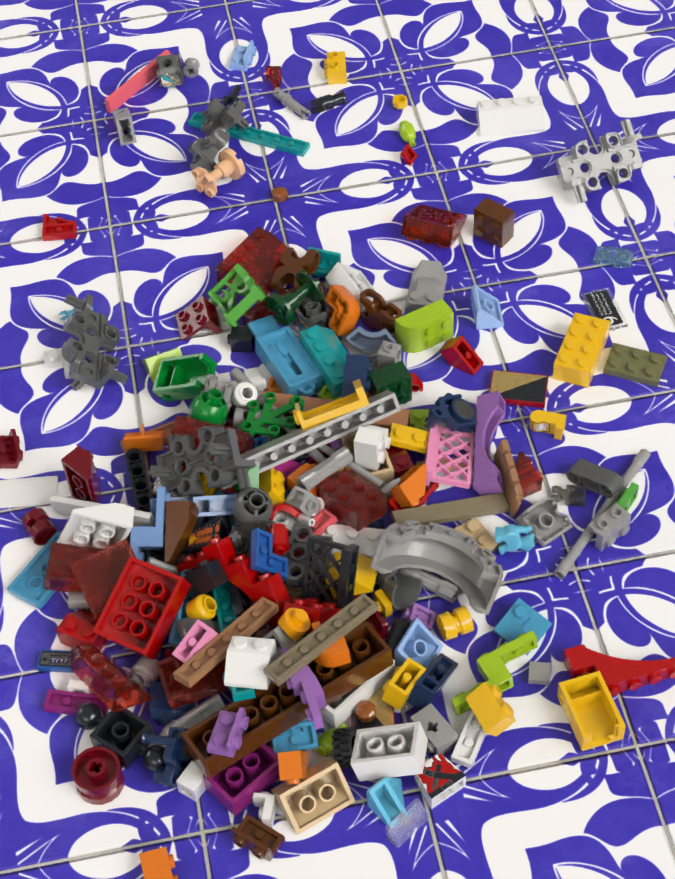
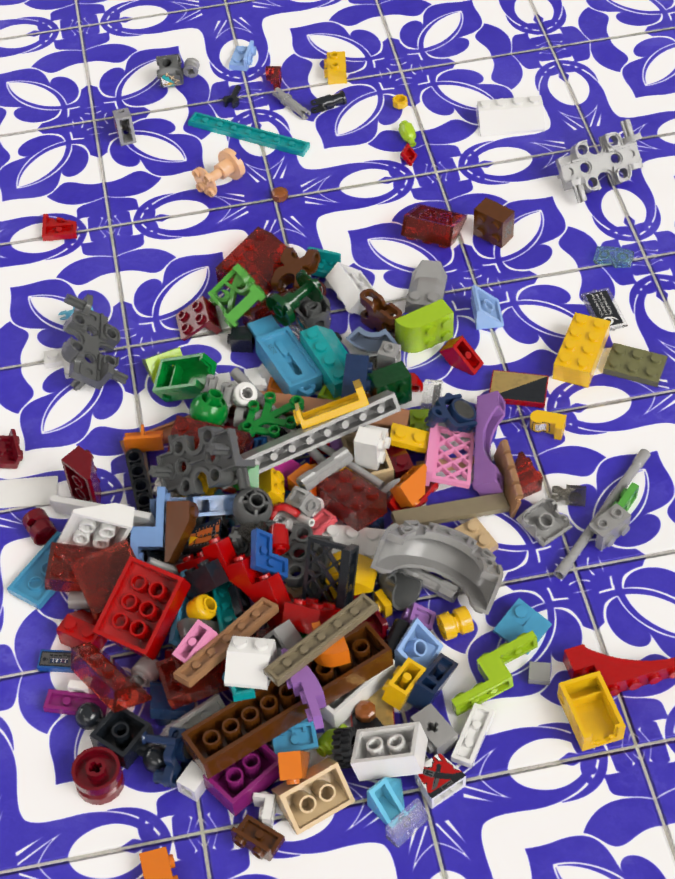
(133, 85): coral tile -> none
(217, 122): dark grey gear -> none
(228, 733): medium lavender bracket -> none
(294, 623): light orange piece -> none
(344, 310): orange brick -> none
(431, 392): none -> clear tile
(491, 709): yellow brick -> none
(510, 539): medium azure animal -> none
(595, 478): dark grey beam -> none

